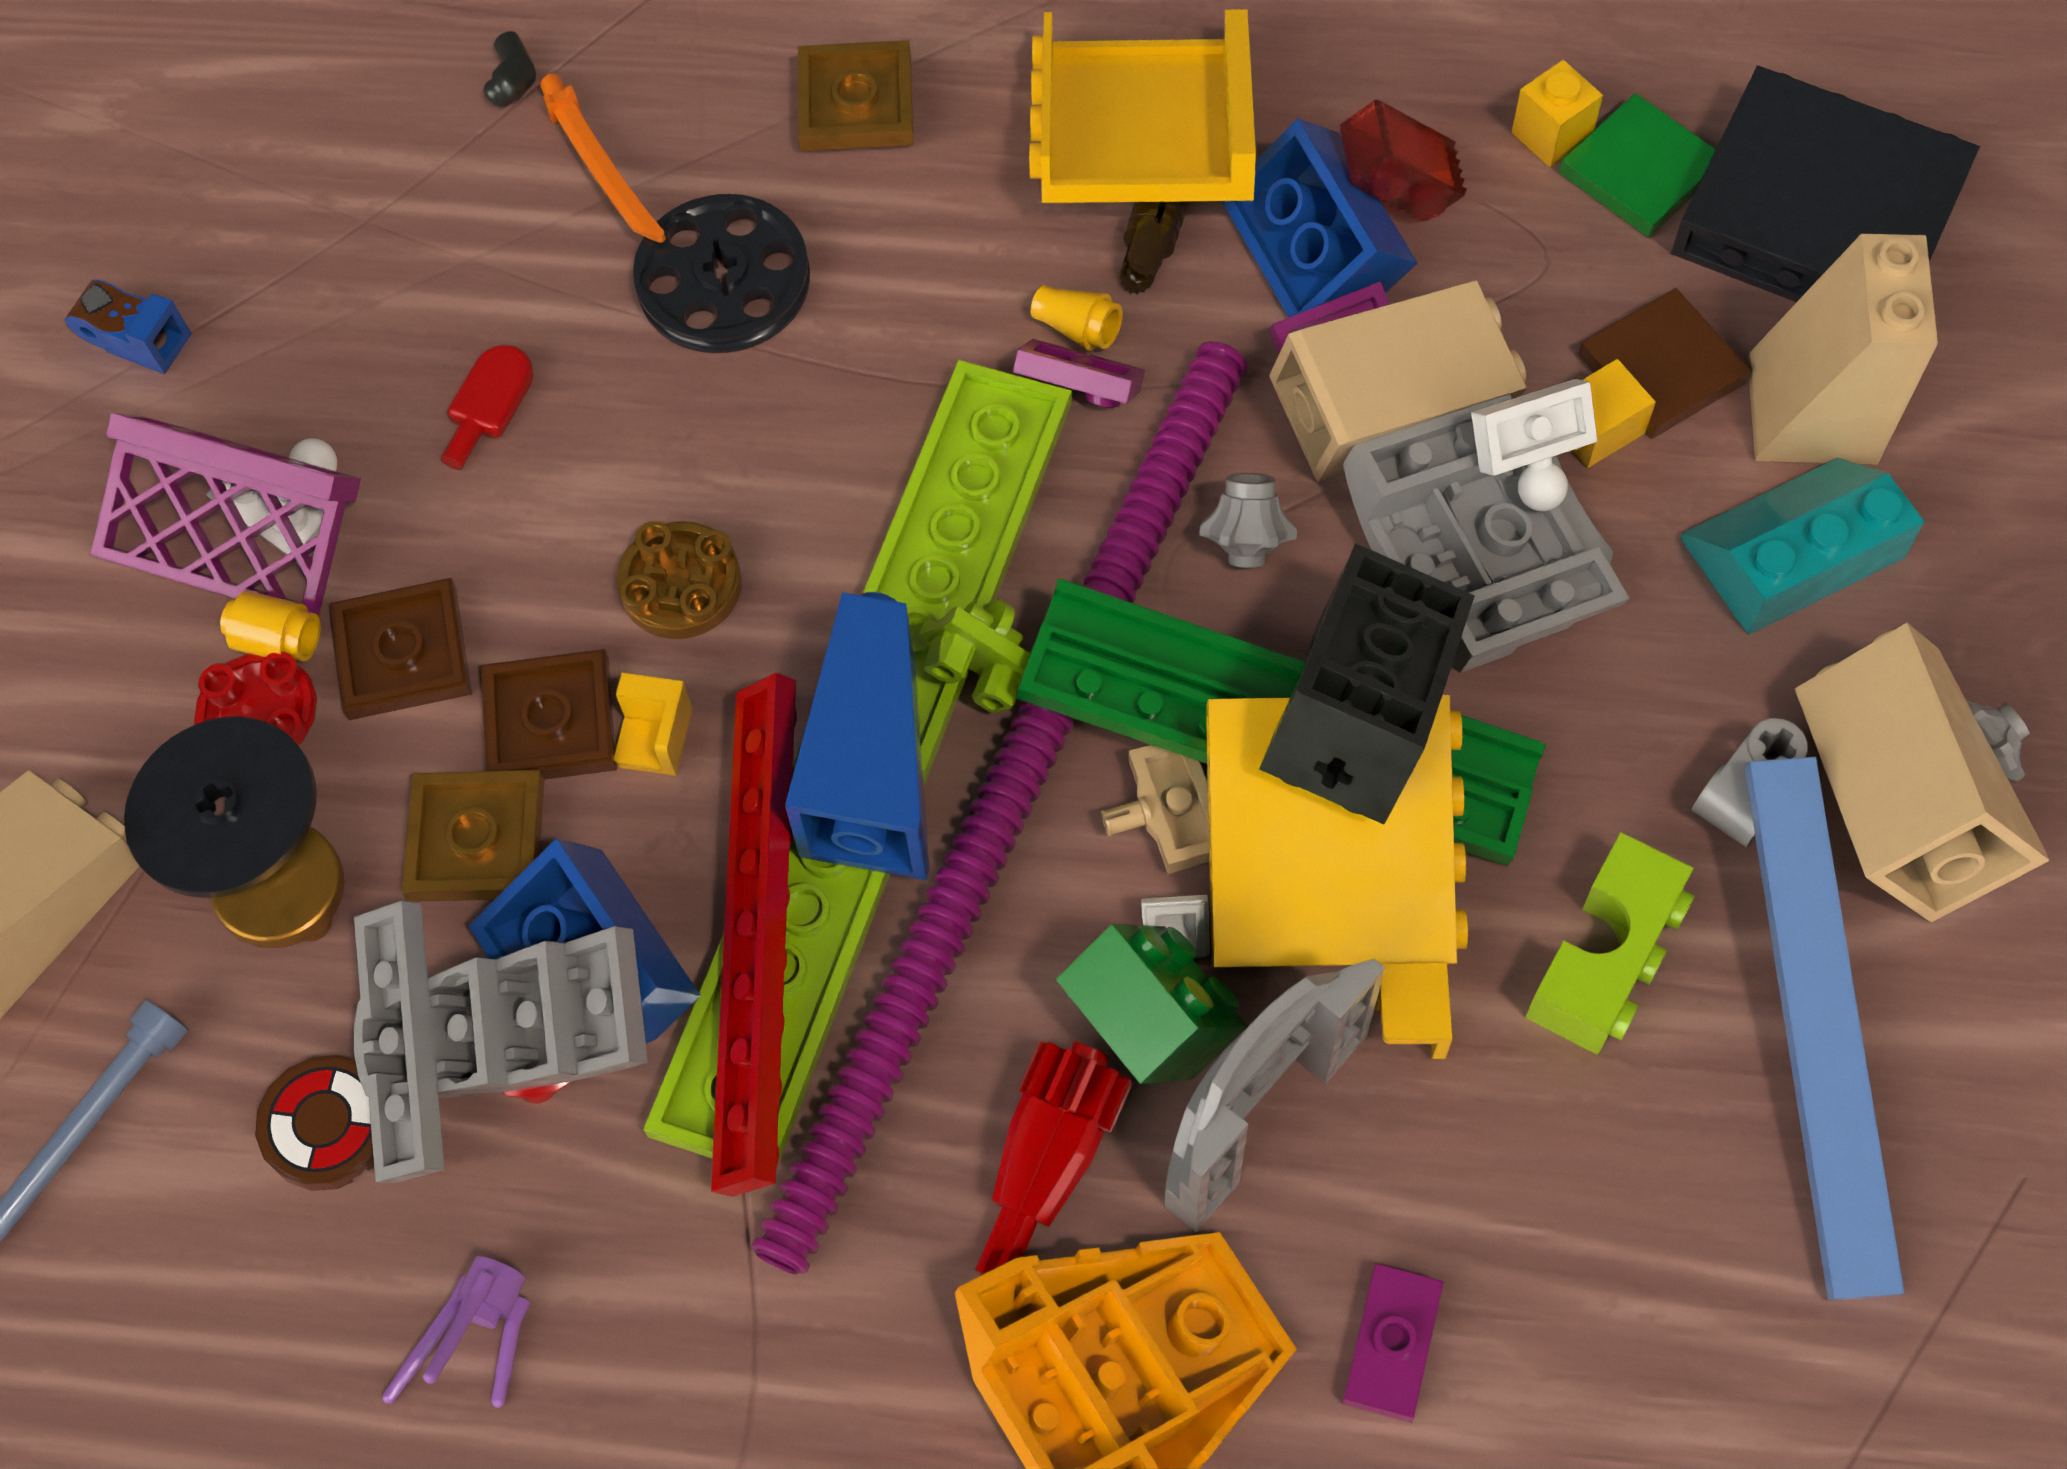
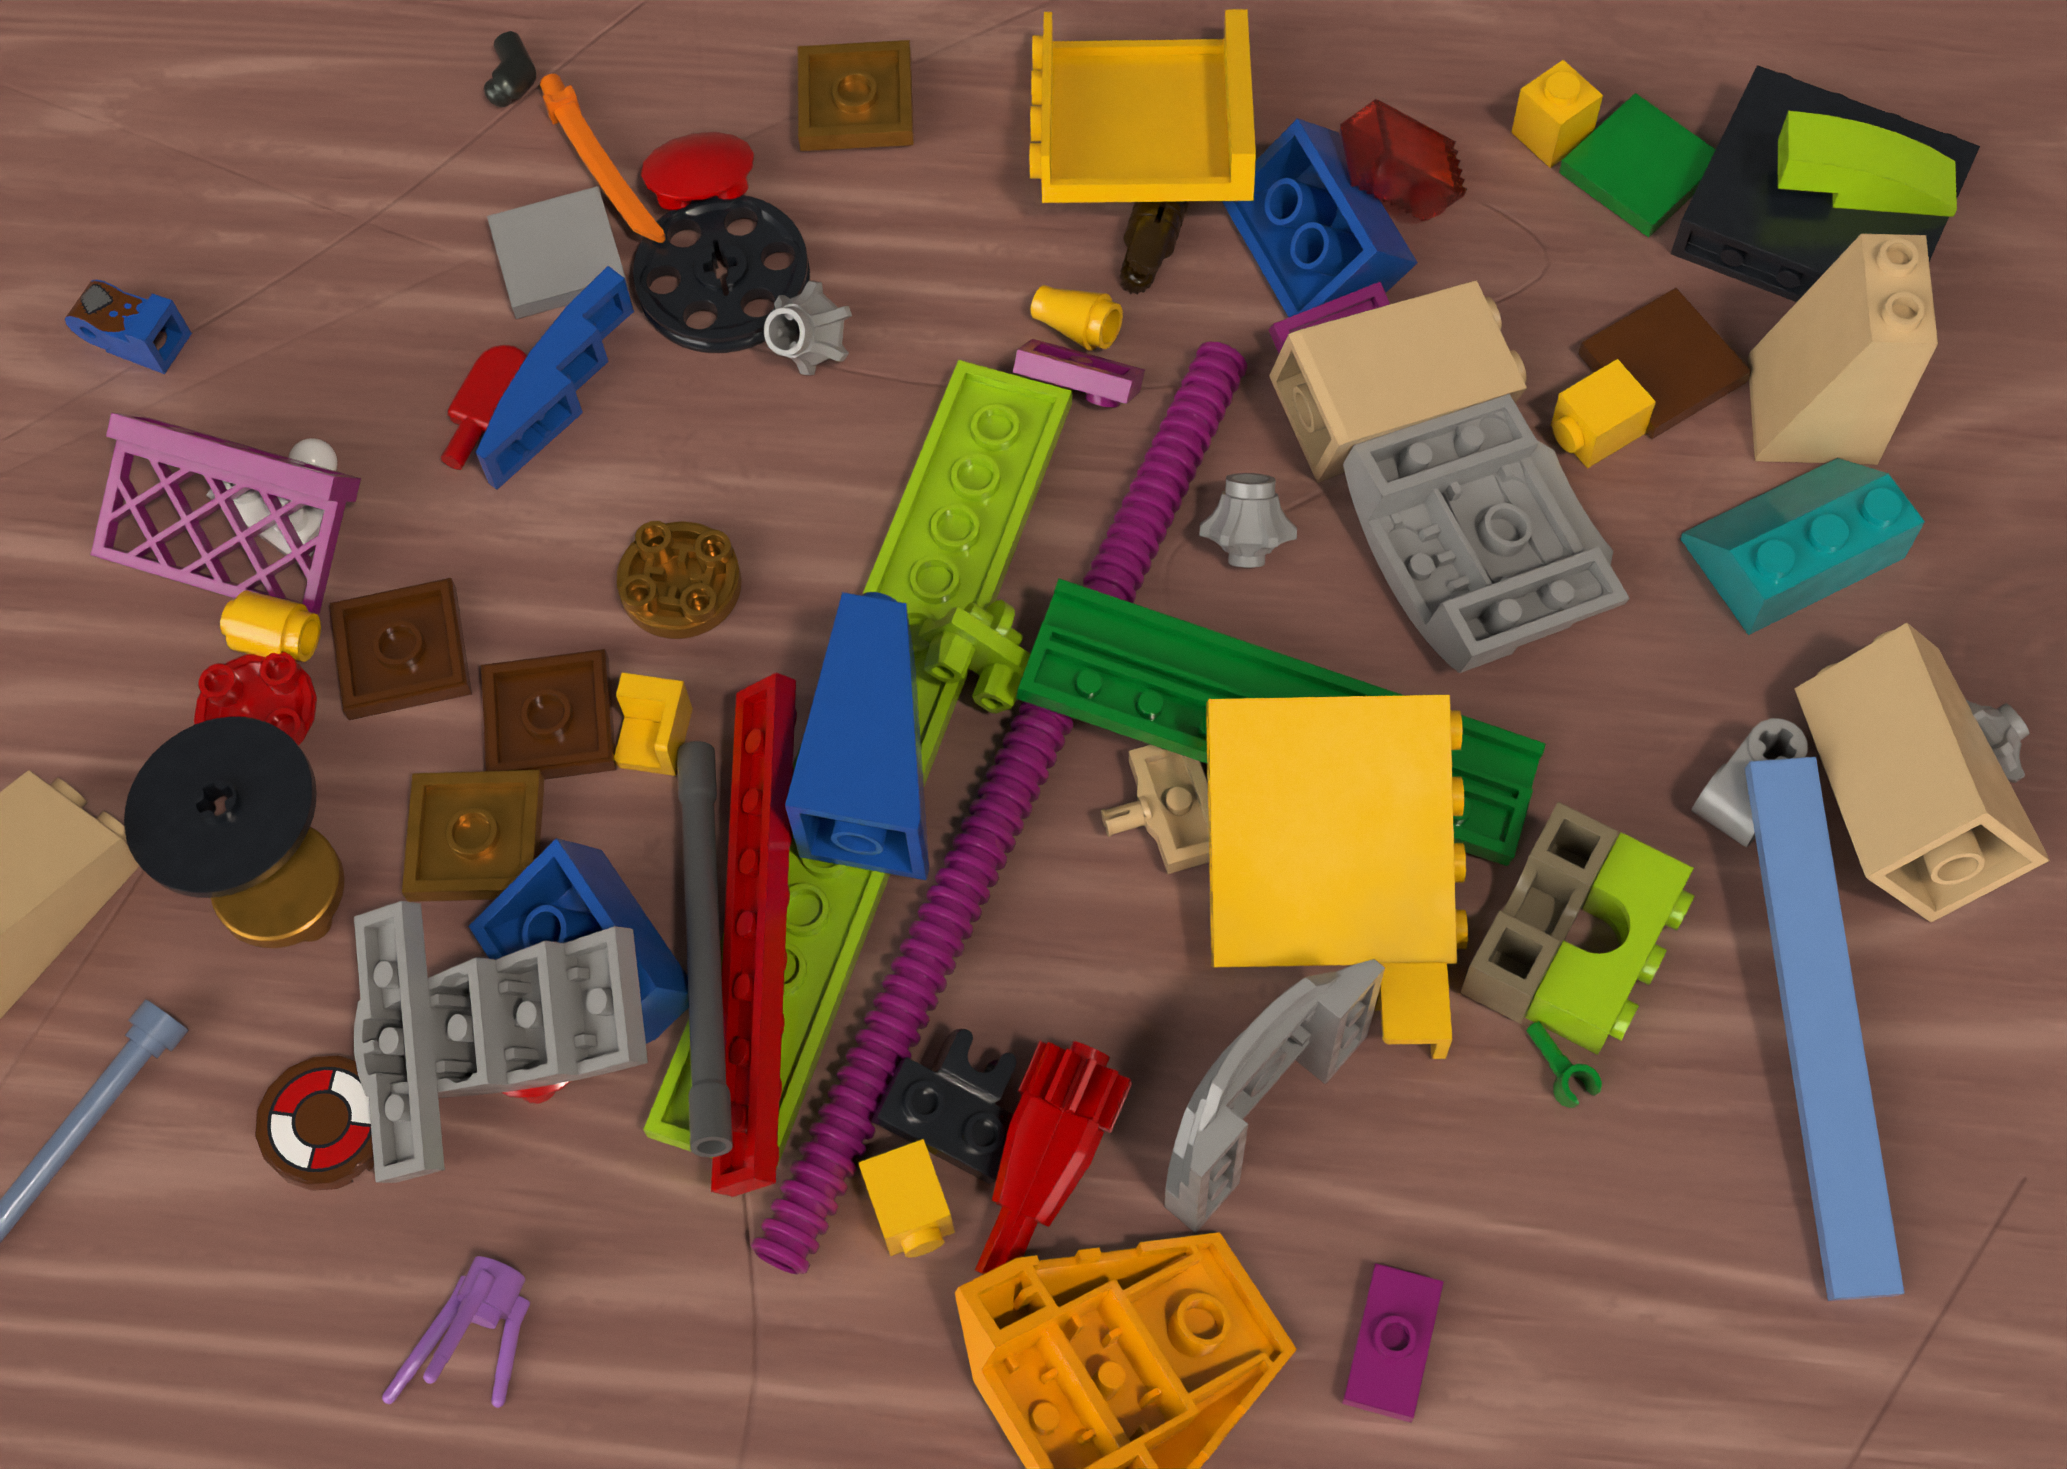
(543, 391): none -> blue slope
(553, 249): none -> light grey tile
(698, 169): none -> red dish
(709, 1094): none -> dark grey piece
(807, 328): none -> light grey rock
(907, 1200): none -> yellow brick
(951, 1106): none -> black plate
(1153, 1002): green piece -> none
(1183, 913): white slope -> none
(1369, 685): pearl dark grey plate -> none
(1532, 432): white plate -> none
(1538, 912): none -> dark tan arch
(1563, 1068): none -> green hand
(1864, 166): none -> lime slope

